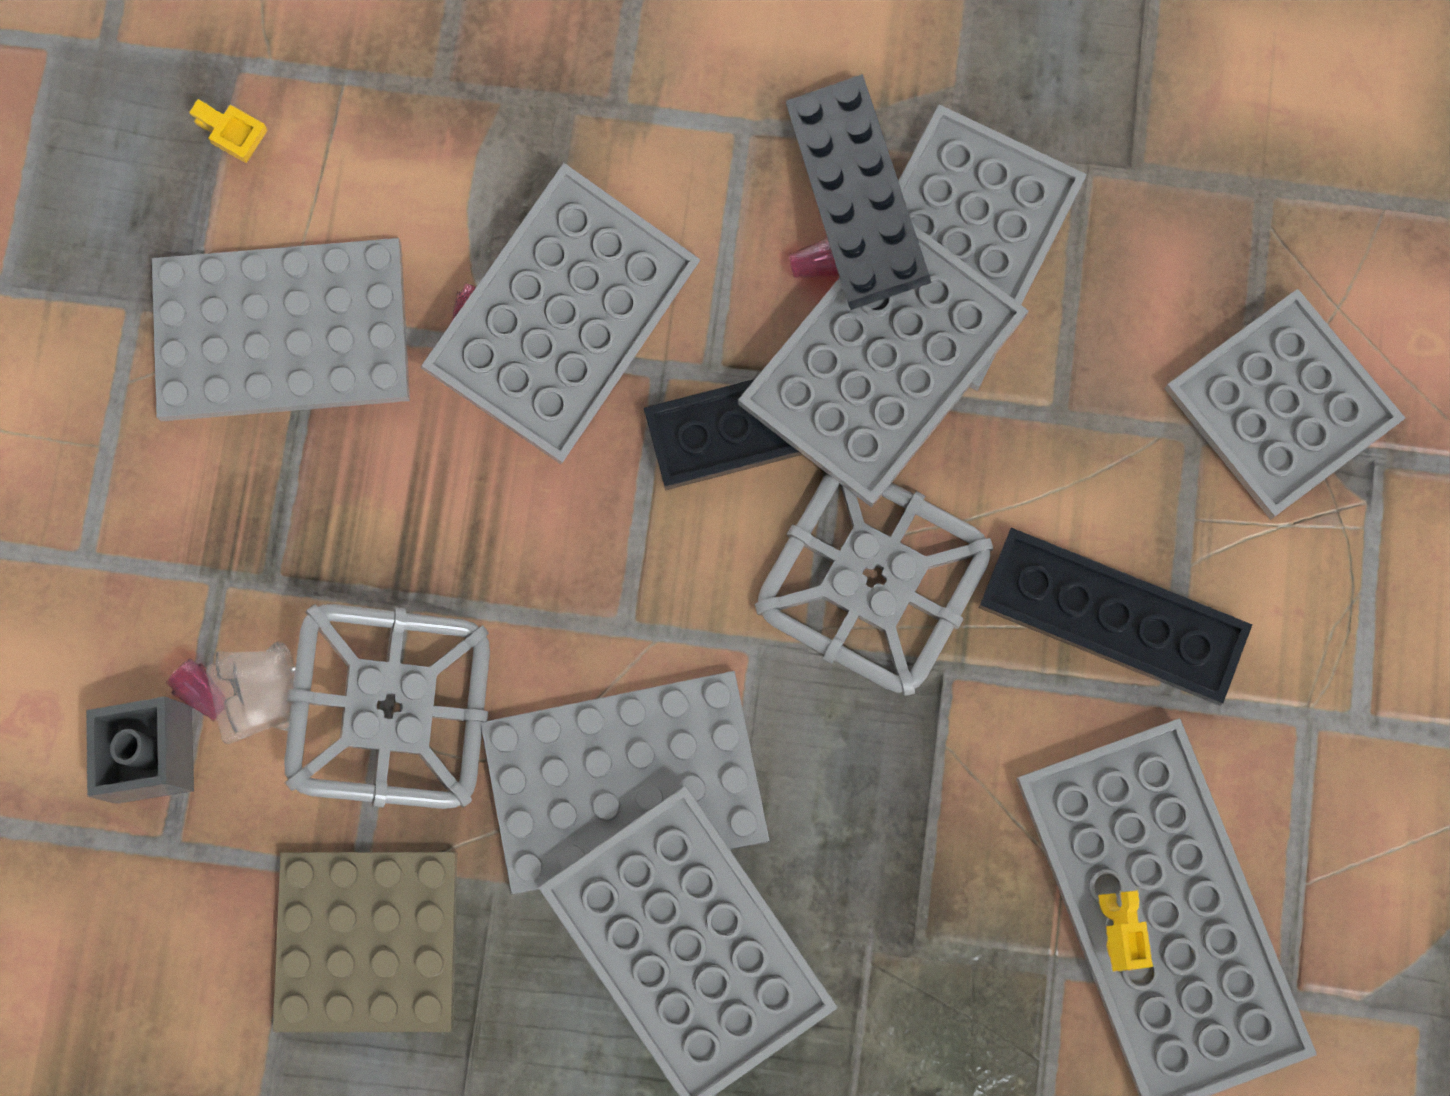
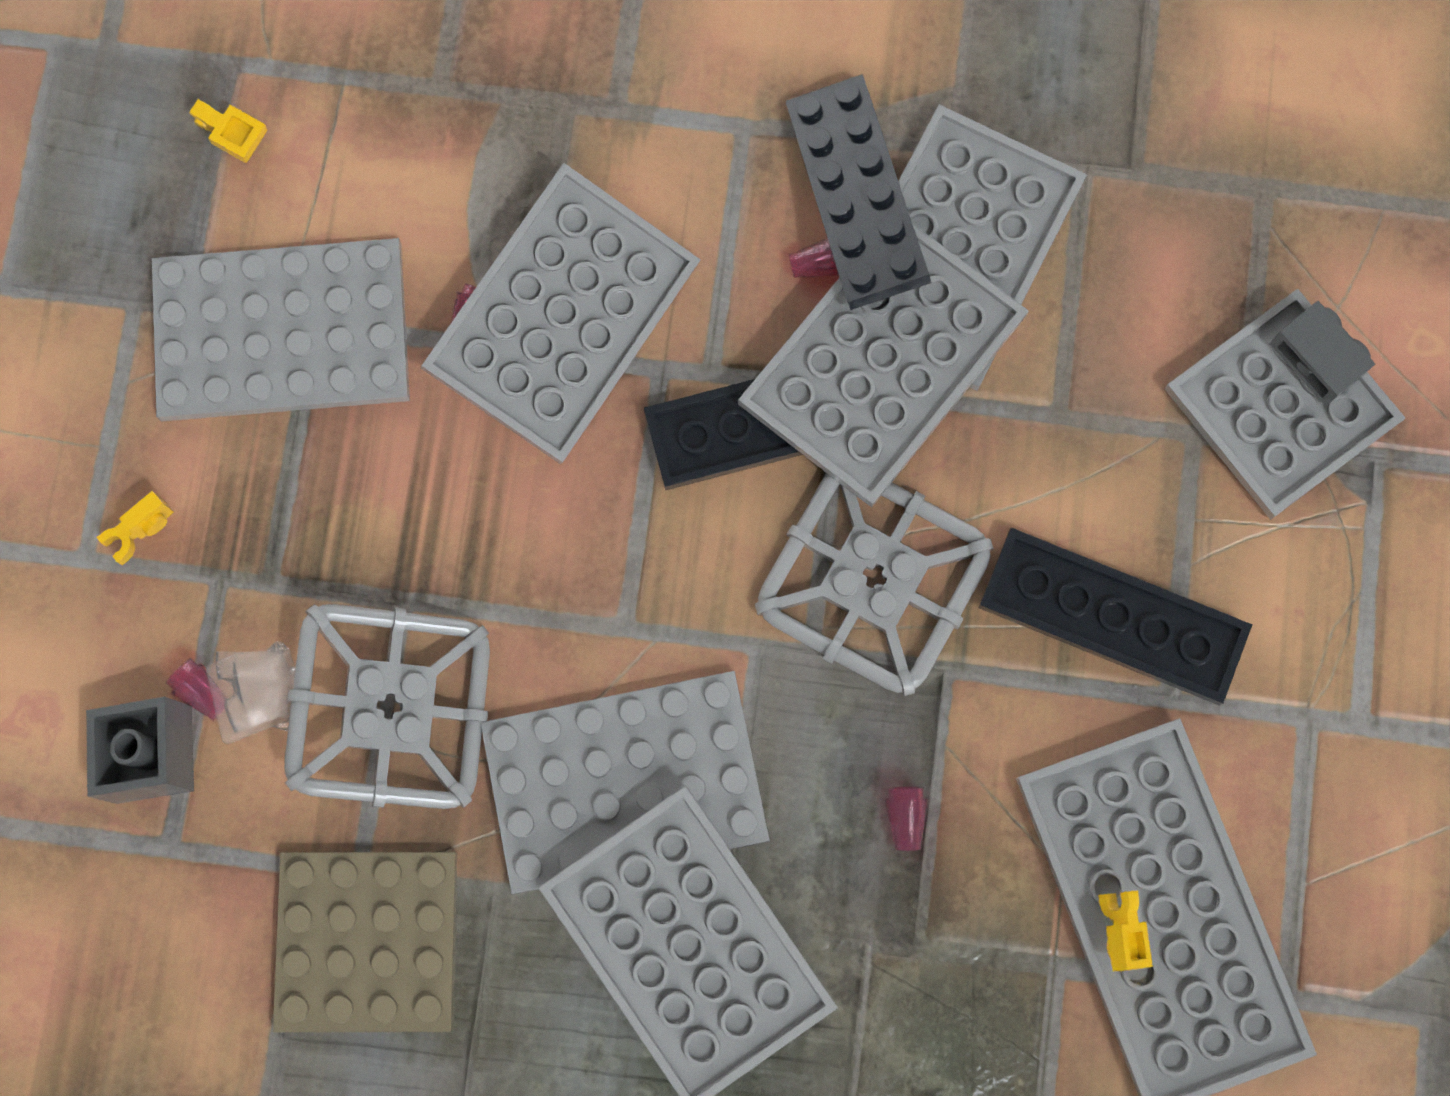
(142, 519): none -> yellow plate
(907, 816): none -> clear pink cone
(1322, 352): none -> dark grey brick

